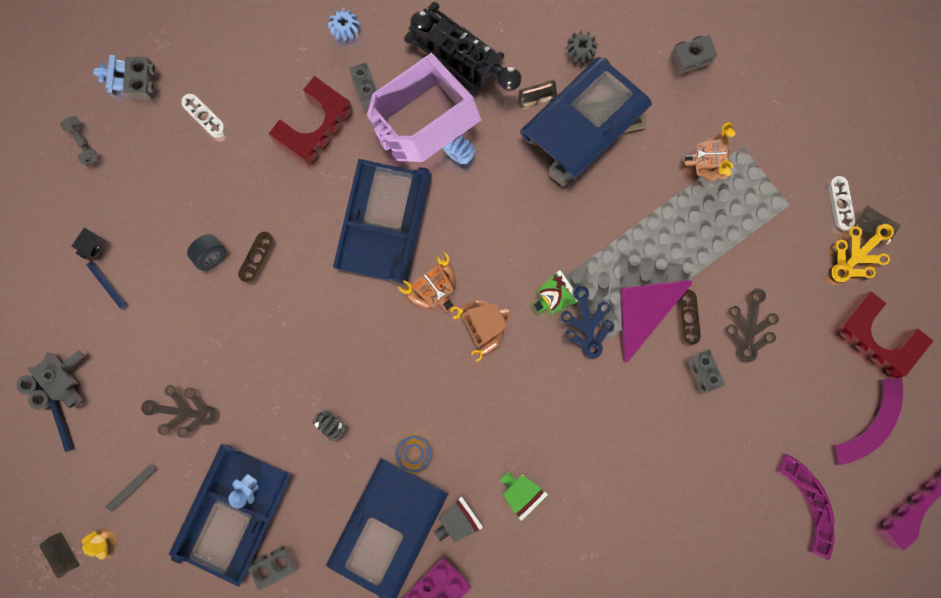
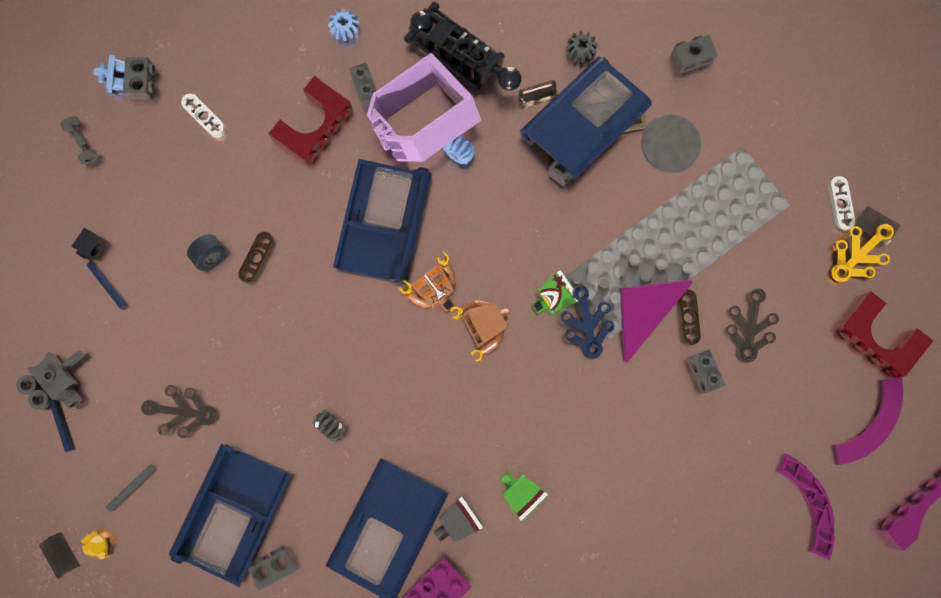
(243, 491): light blue hips -> none
(402, 454): clear yellow tile -> none
(671, 143): none -> flat silver sticker
(713, 156): torso -> none

